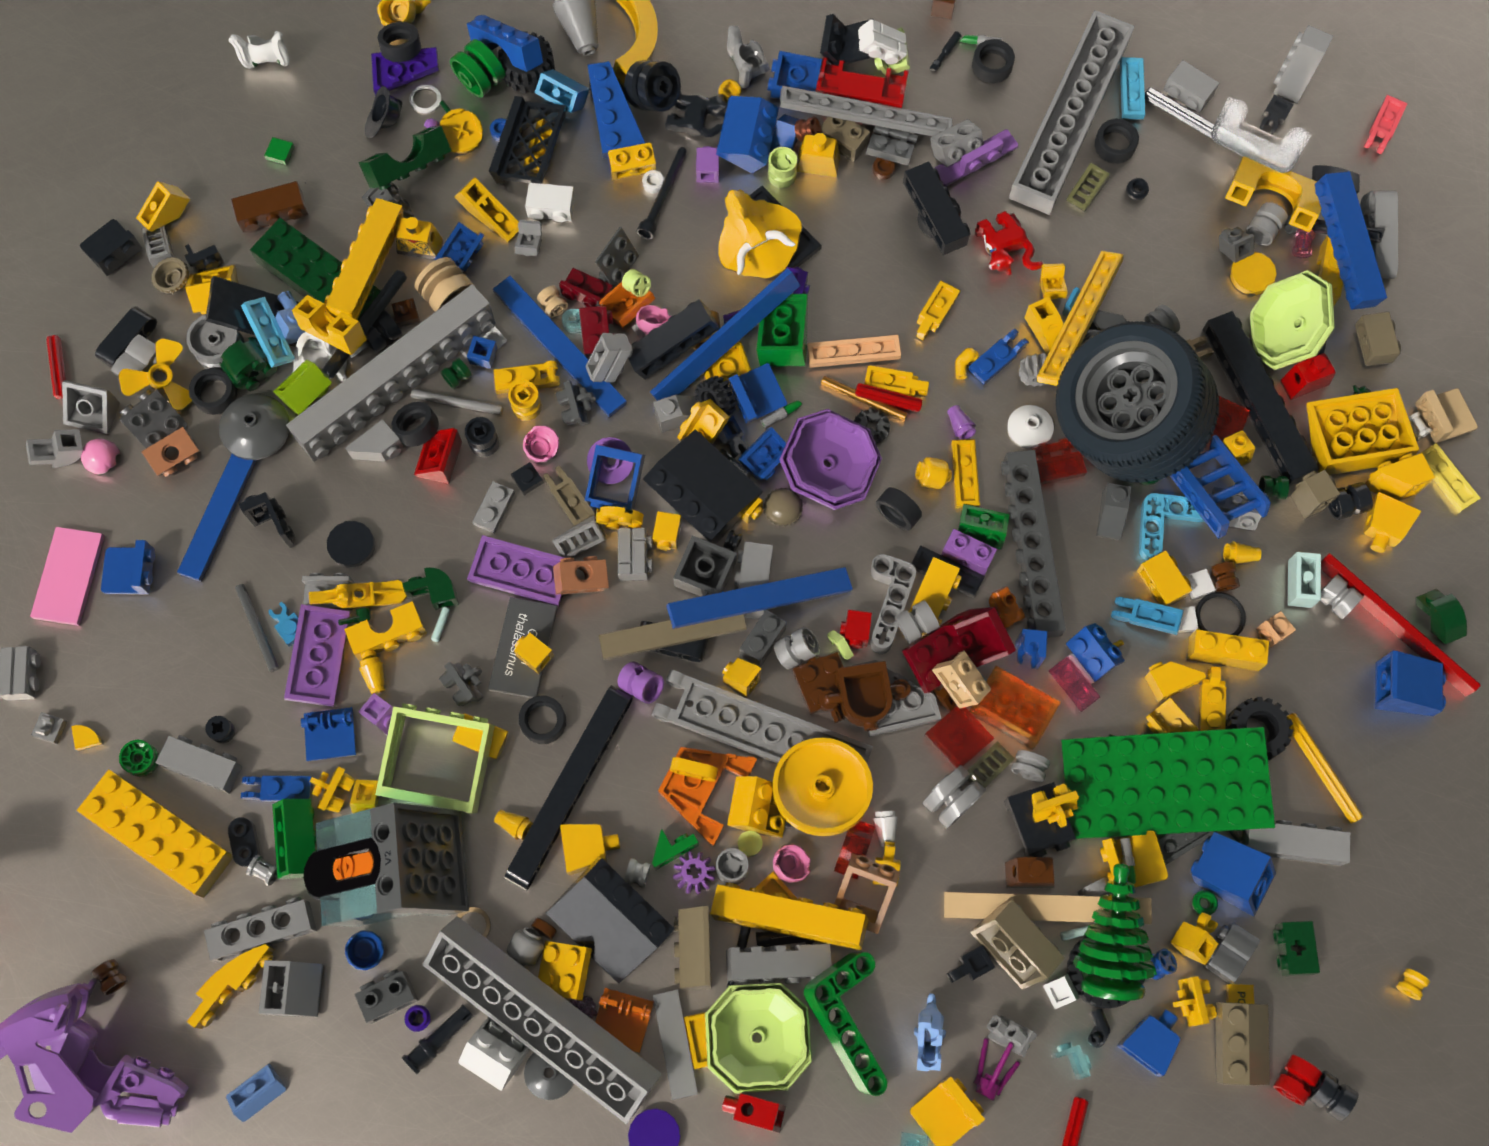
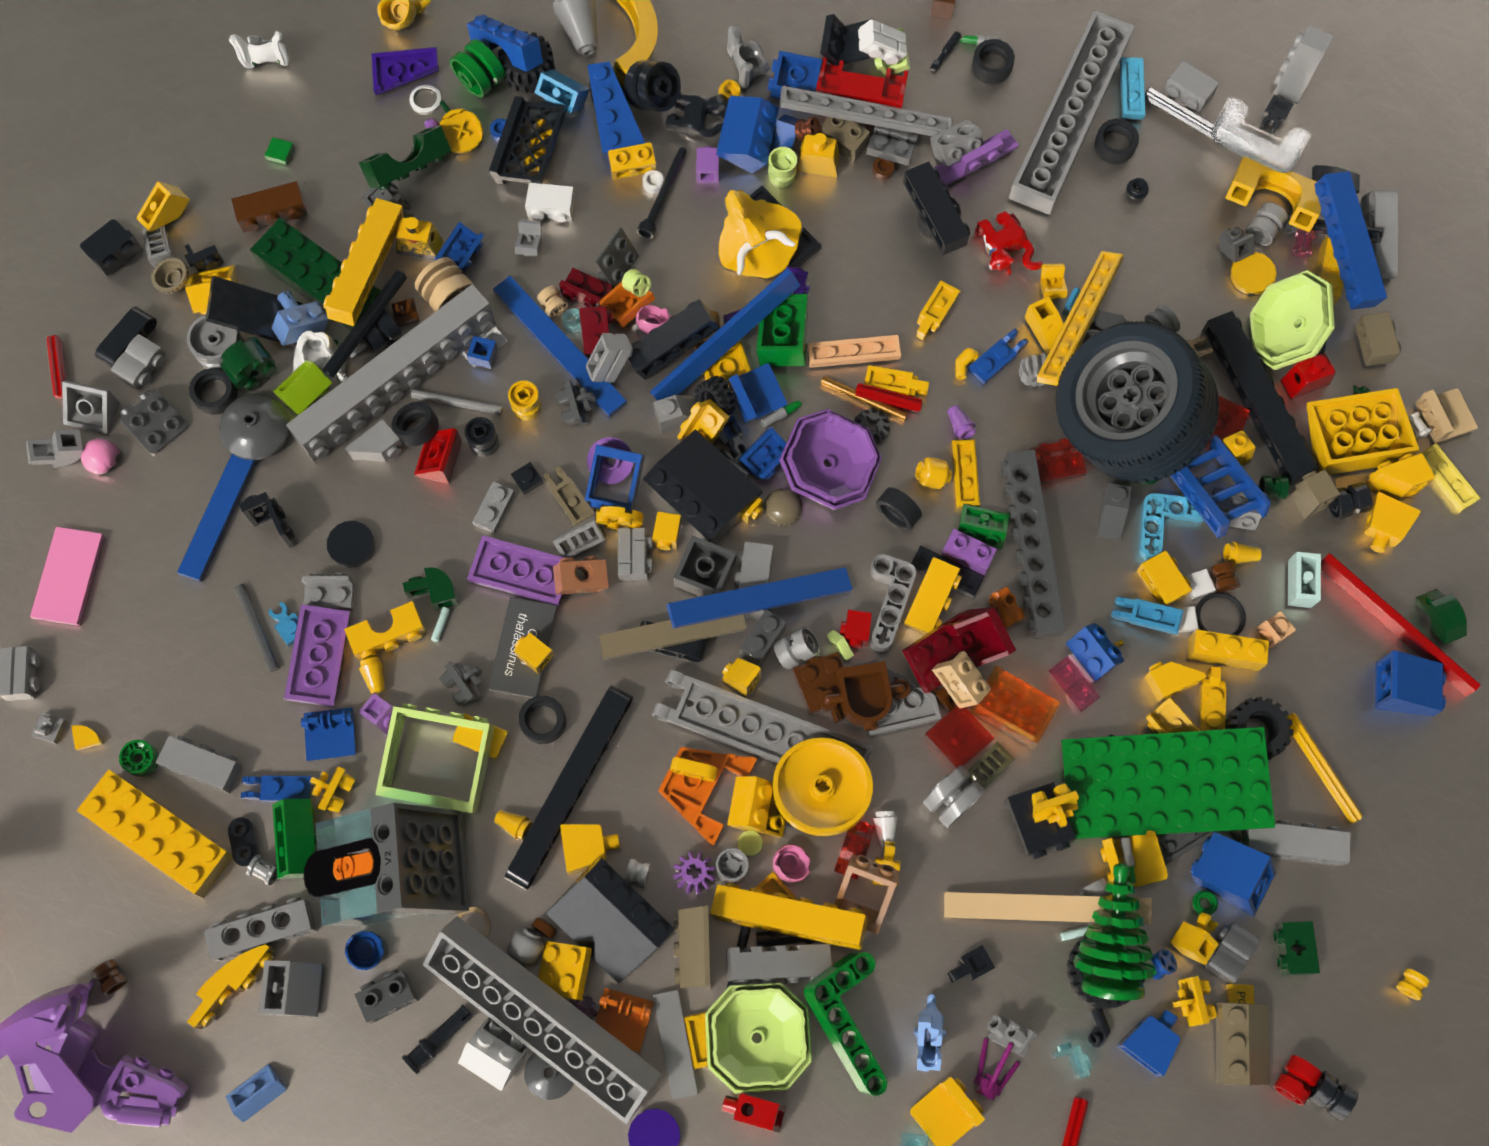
(128, 569): blue bracket -> none
(157, 456): nougat brick -> none
(166, 353): yellow piece -> none
(224, 733): black wheel -> none
(267, 332): medium azure plate -> none
(339, 332): yellow arch -> none
(361, 615): dark green hand -> none
(364, 795): yellow bracket -> none
(373, 594): yellow piece -> none
(384, 112): black piece -> none
(397, 31): black tyre -> none
(412, 1015): dark purple cone -> none
(456, 373): dark green wheel -> none
(487, 209): yellow slope -> none
(506, 377): yellow plate -> none
(541, 443): bright pink hair -> none
(640, 682): medium lavender wheel -> none
(666, 853): green slope -> none
(732, 541): black bush -> none
(917, 621): light grey wheel -> none
(1018, 945): dark tan slope -> none
(1027, 435): white dish -> none
(1030, 765): light grey wheel -> none
(1030, 872): reddish brown torso -> none
(1034, 644): blue hinge -> none
(1061, 991): white plate -> none
(1093, 170): olive slope -> none
(1340, 597): light grey wheel -> none
(1386, 122): coral hinge -> none

